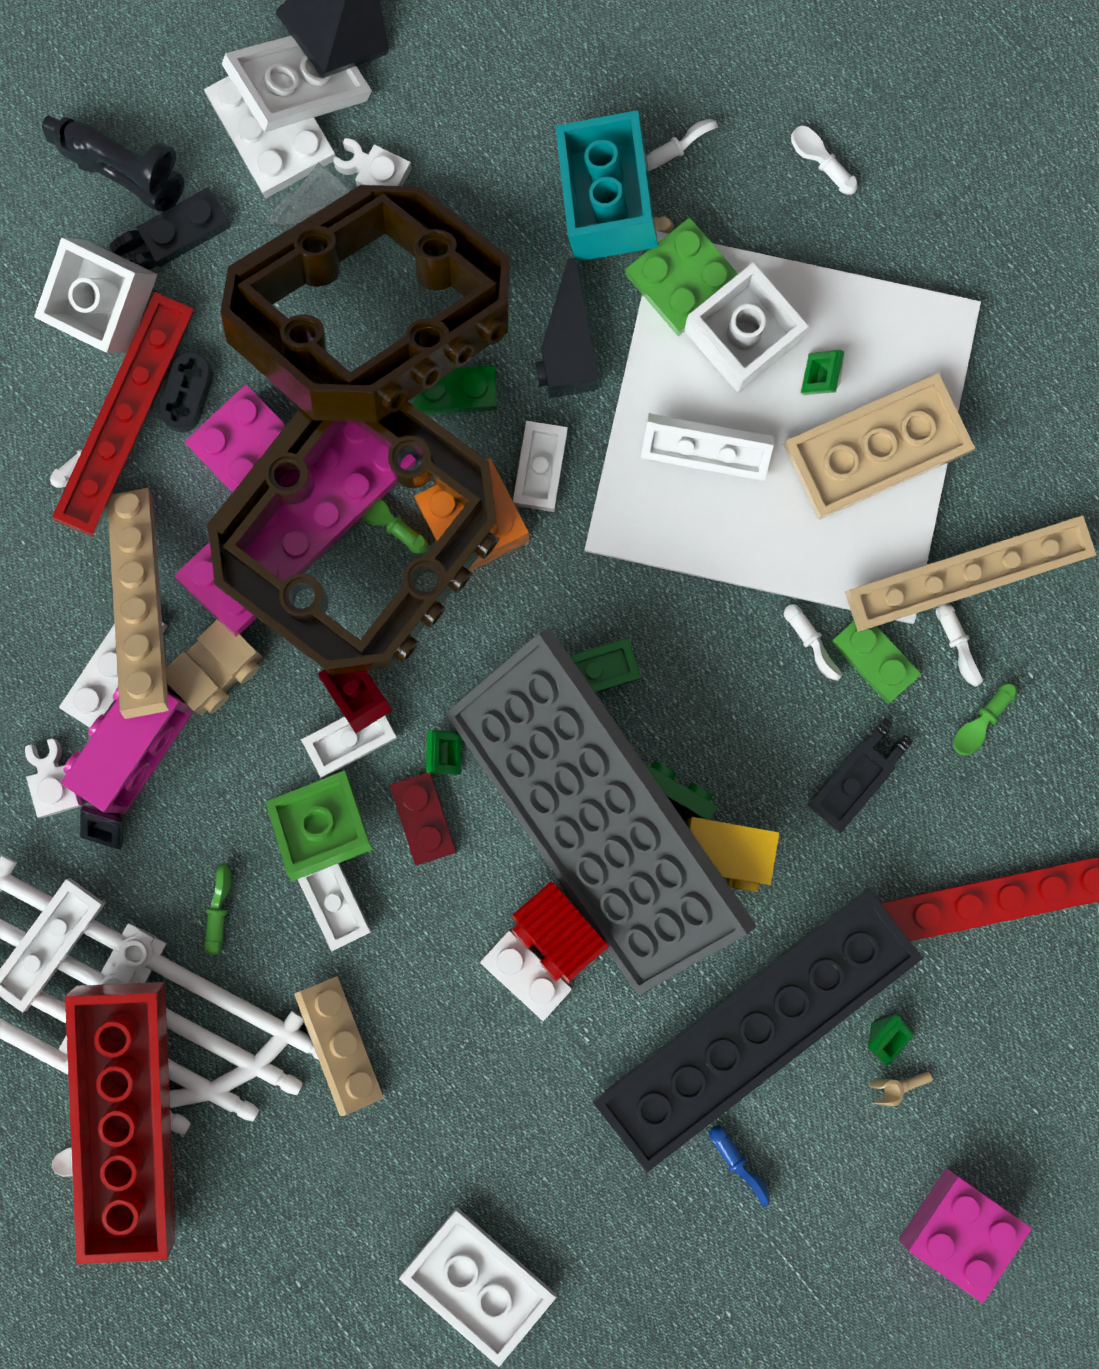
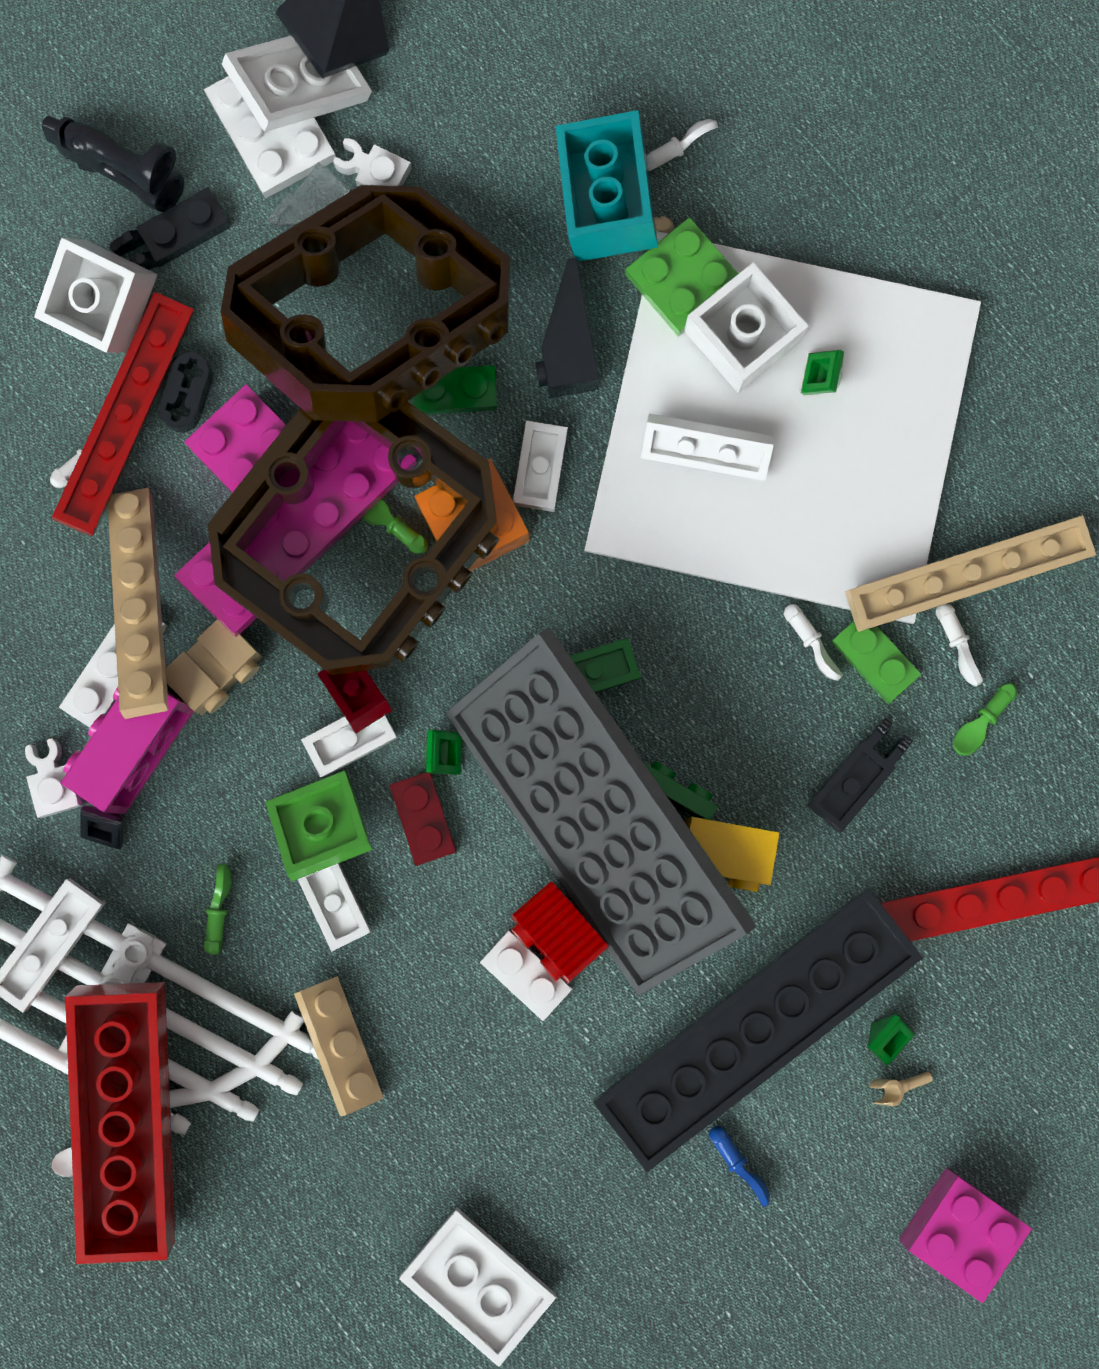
(811, 147): white piece -> none
(878, 446): tan plate -> none

